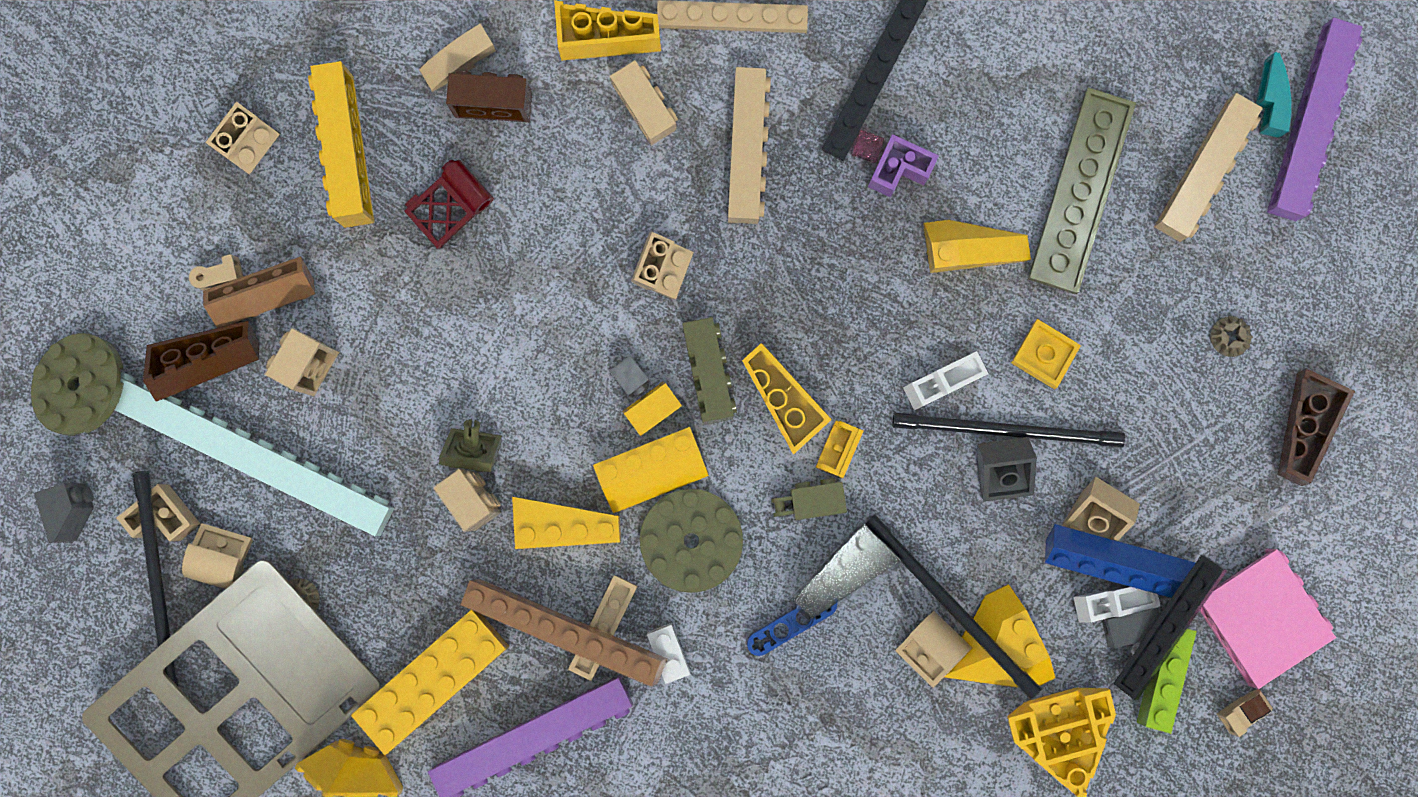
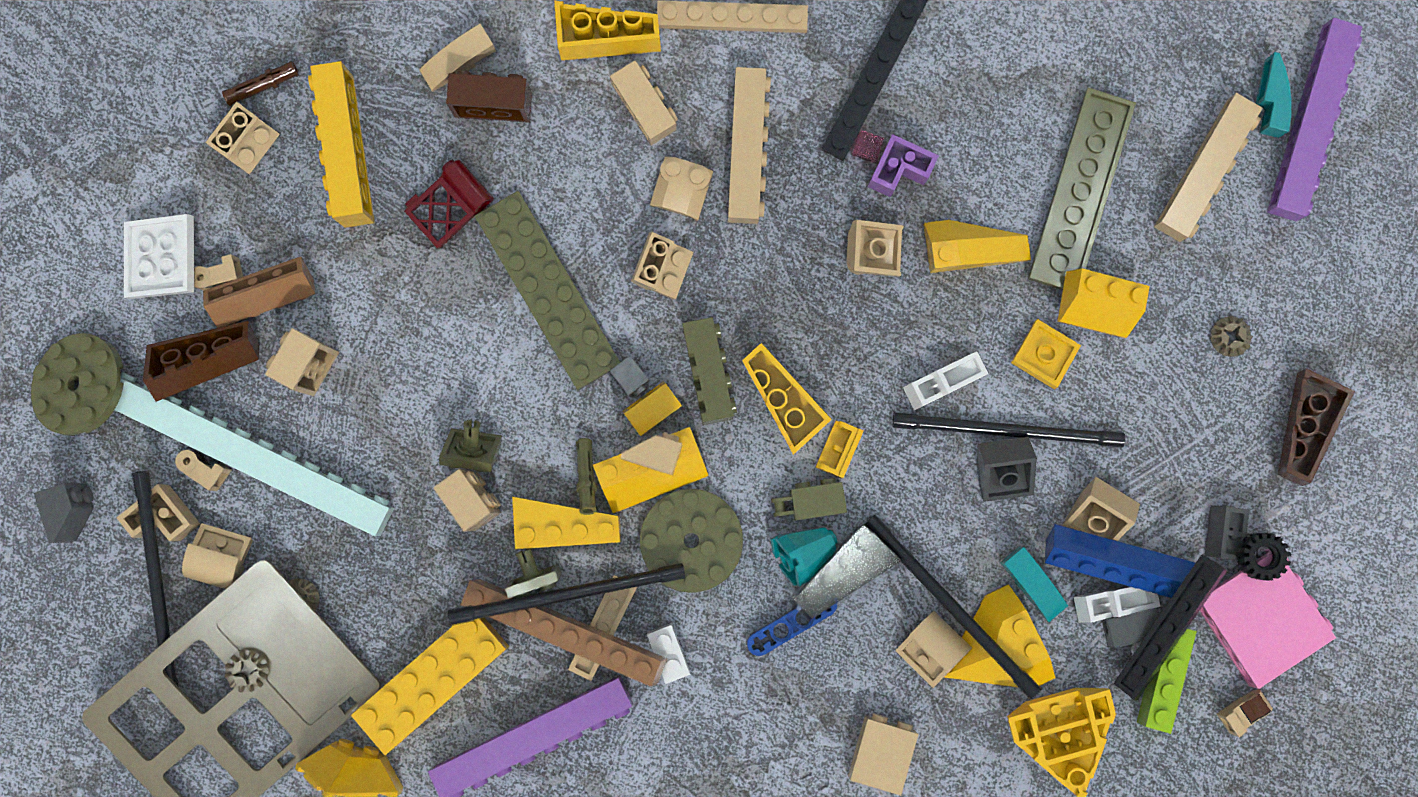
(159, 256): none -> white plate
(194, 466): none -> tan leg
(252, 660): none -> dark tan gear
(269, 79): none -> reddish brown pin
(471, 613): none -> black piece
(532, 577): none -> olive plate
(547, 290): none -> olive plate
(586, 486): none -> olive pin
(656, 453): none -> tan slope
(681, 187): none -> tan slope
(803, 552): none -> teal cone
(874, 248): none -> tan slope
(883, 754): none -> tan brick
(1034, 583): none -> teal slope
(1102, 302): none -> yellow slope
(1226, 531): none -> dark grey hinge
(1279, 554): none -> black tyre

